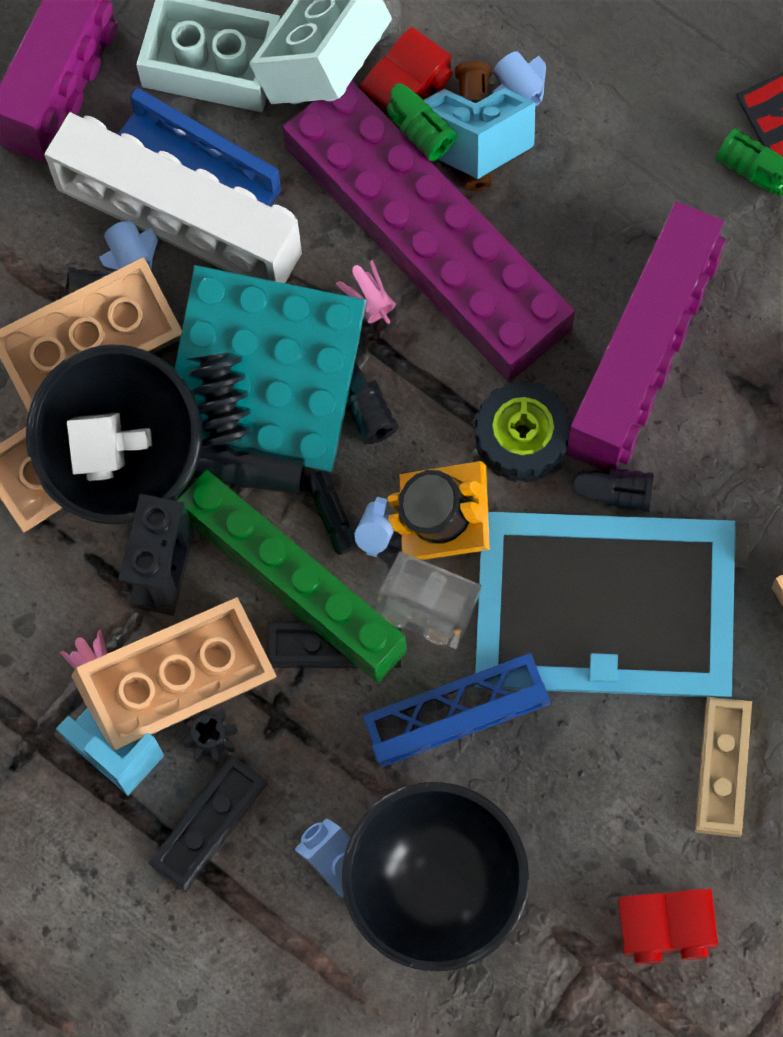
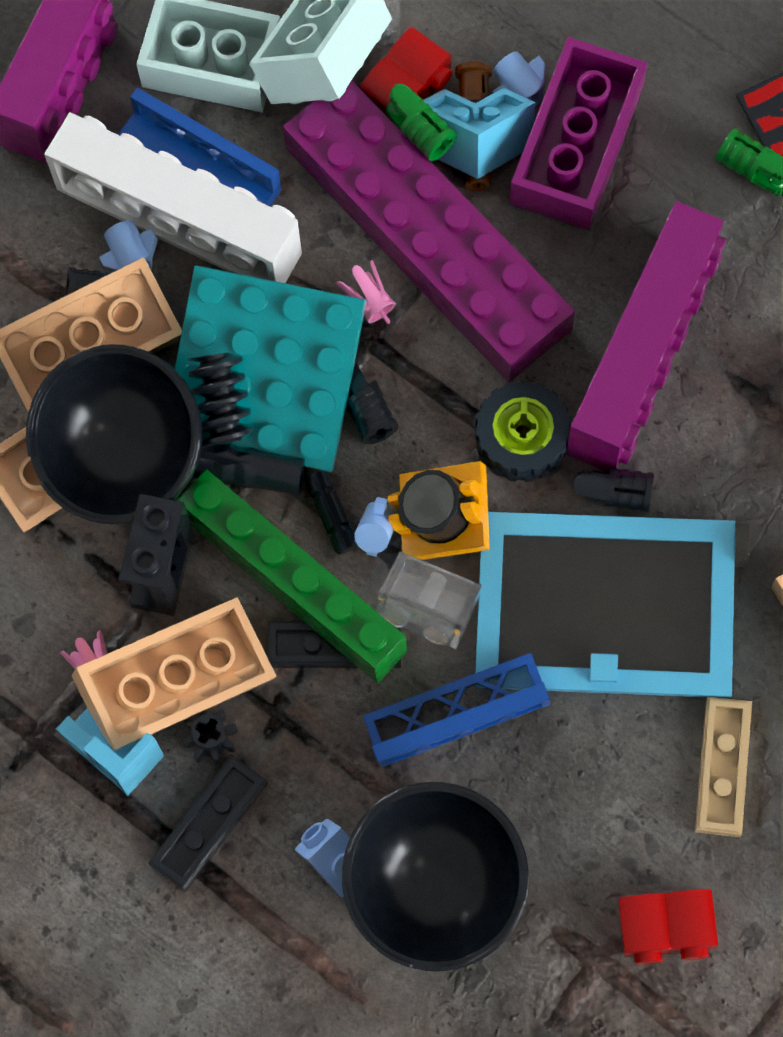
(99, 444): white brick -> none
(578, 133): none -> magenta brick

